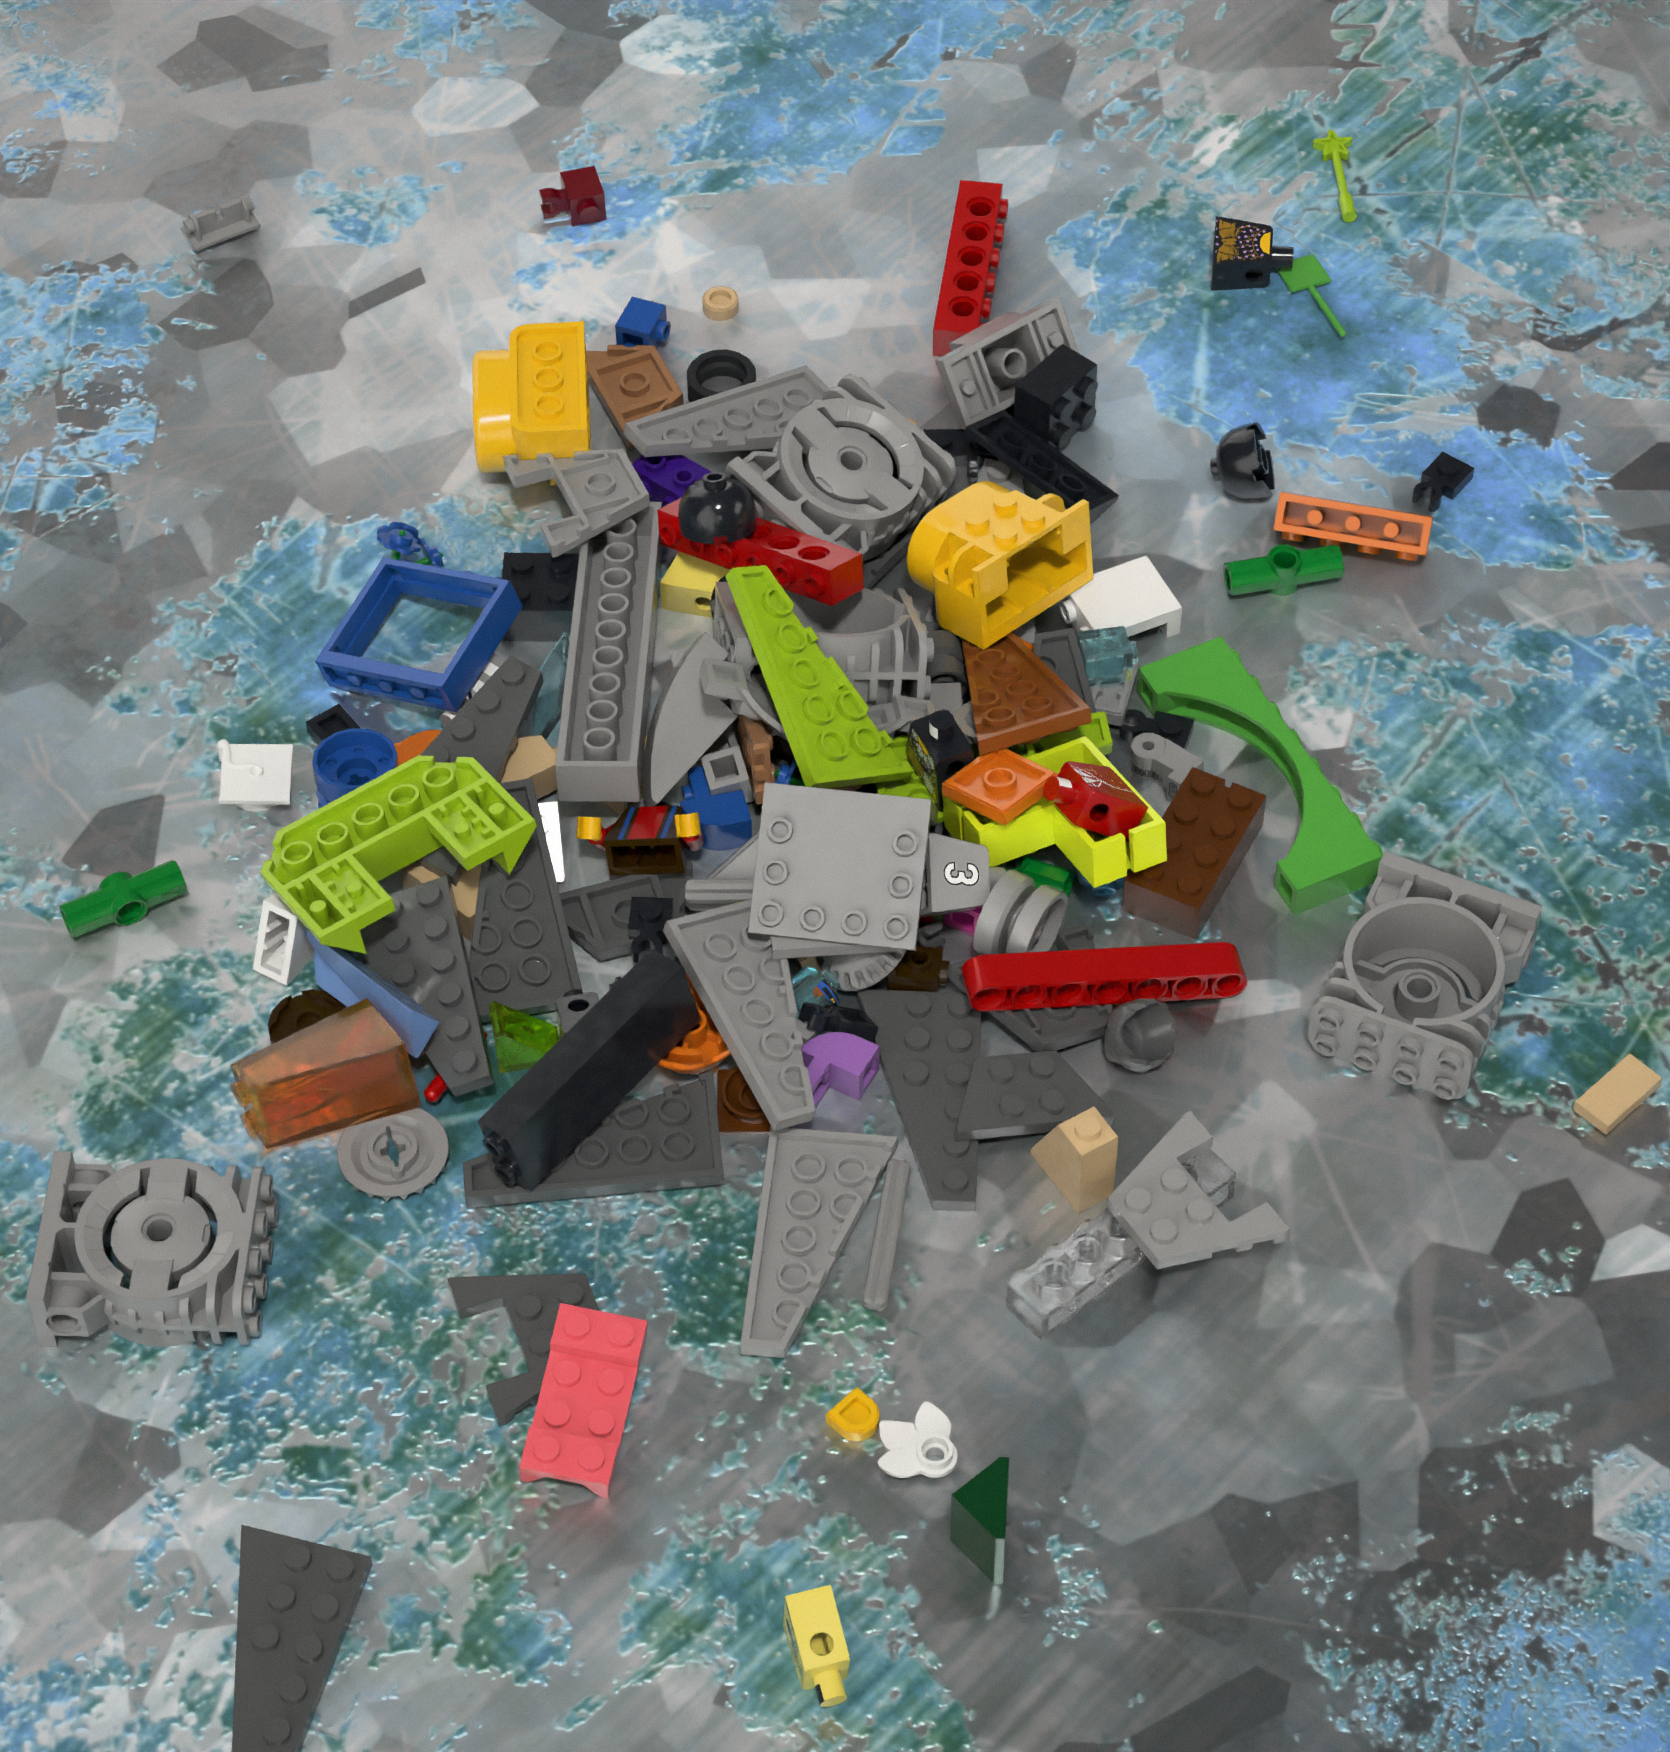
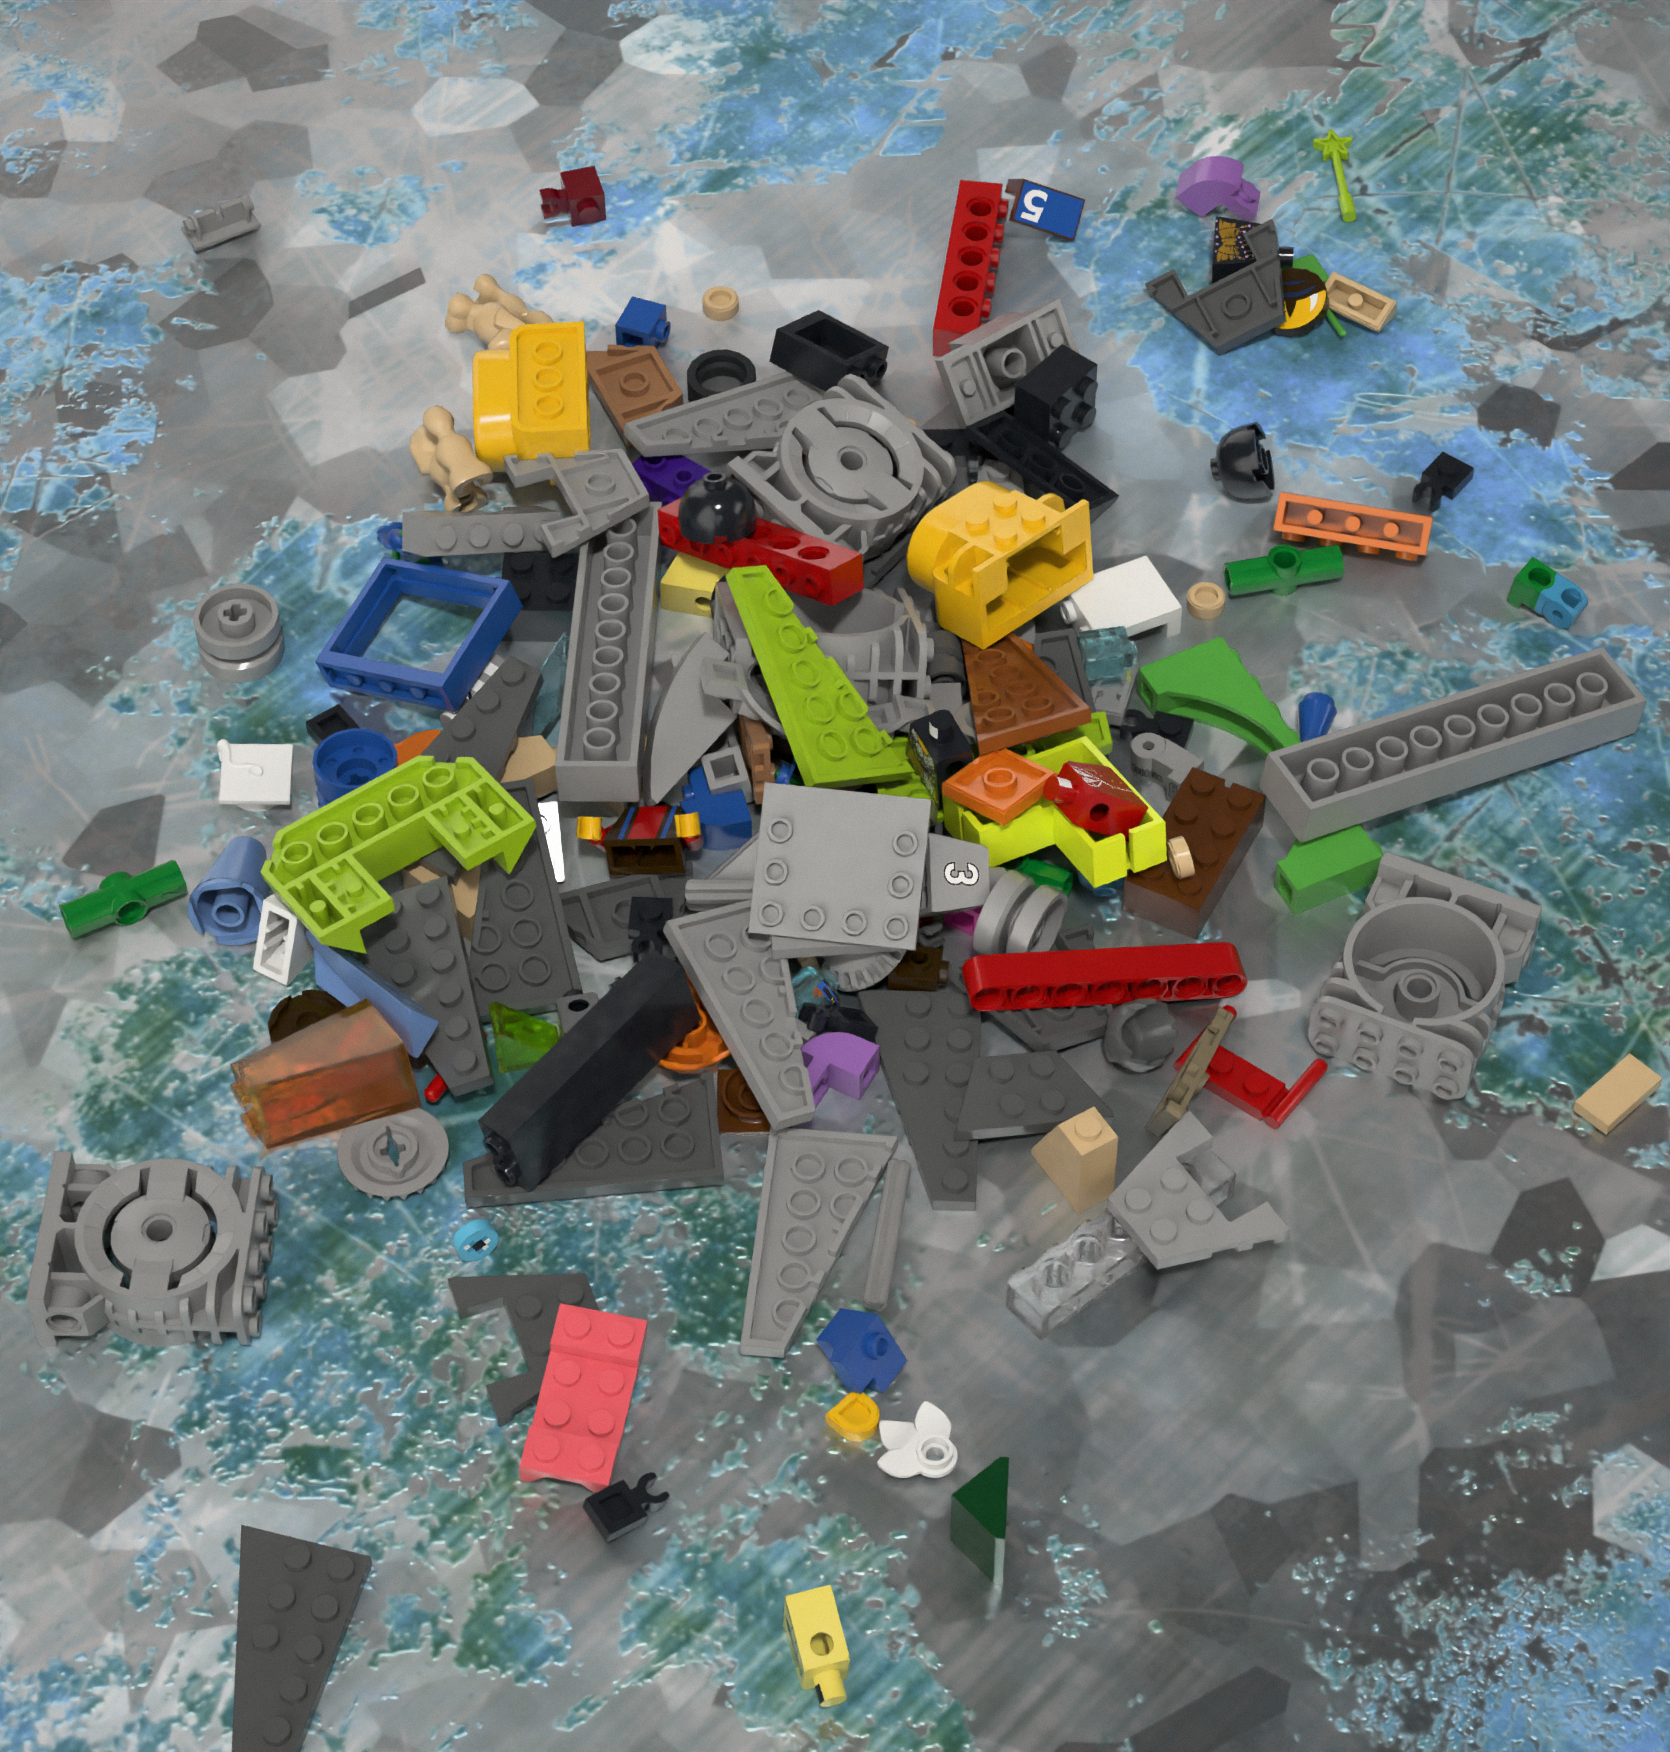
(231, 894): none -> medium blue cone
(238, 633): none -> light grey wheel
(450, 461): none -> tan animal
(475, 533): none -> light grey arch
(475, 1240): none -> medium azure tile
(492, 314): none -> tan animal
(623, 1509): none -> black plate
(827, 350): none -> black window
(861, 1350): none -> blue brick
(1045, 208): none -> blue panel
(1180, 857): none -> tan tile
(1191, 1075): none -> dark tan wing
(1205, 600): none -> tan tile
(1216, 182): none -> medium lavender brick
(1236, 305): none -> dark grey wing
(1253, 1088): none -> red plate
(1304, 300): none -> tile
(1315, 715): none -> blue cone
(1359, 302): none -> tan slope
(1451, 744): none -> light grey brick
(1547, 594): none -> leg

